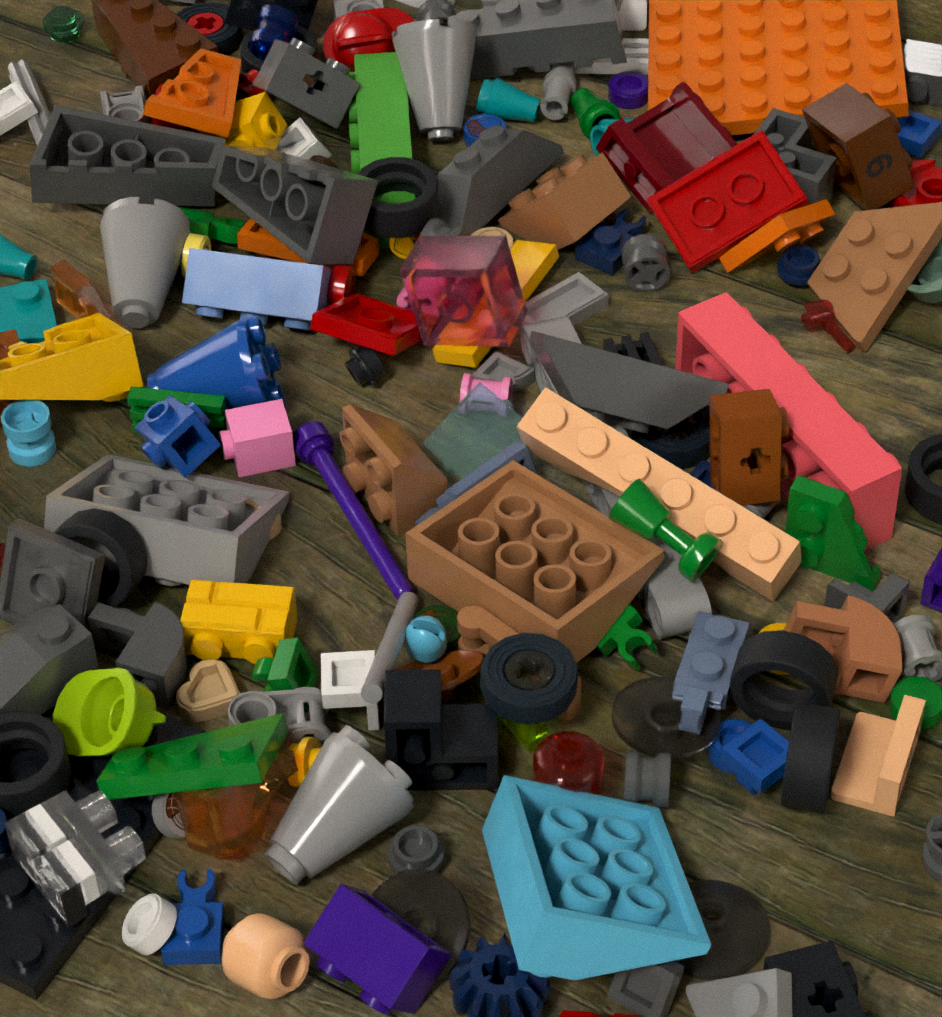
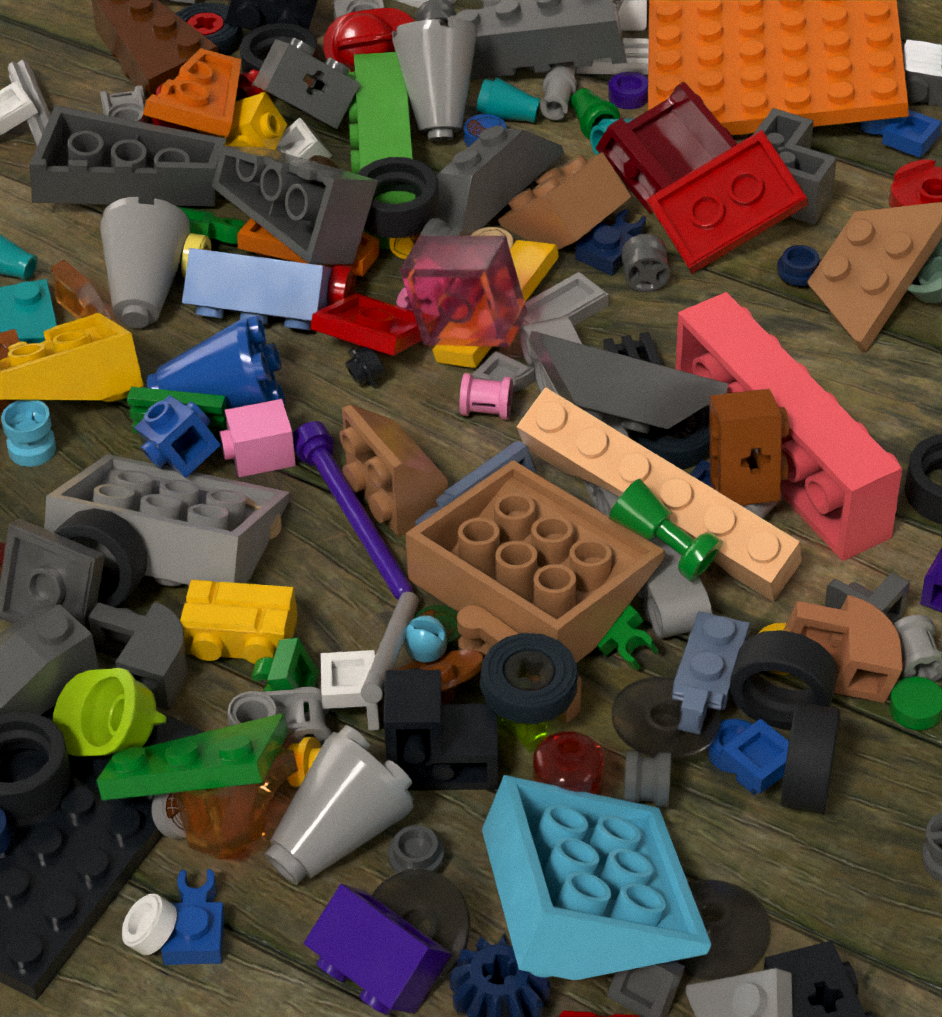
(63, 24): clear green plate -> none
(68, 856): clear hips -> none
(207, 692): tan tile -> none
(265, 956): light nougat head -> none
(273, 23): clear blue wheel -> none
(474, 432): clear light blue piece -> none
(779, 234): orange wing -> none
(821, 314): clear red hand -> none
(828, 533): green wing -> none
(865, 140): reddish brown brick -> none
(879, 758): light nougat panel -> none

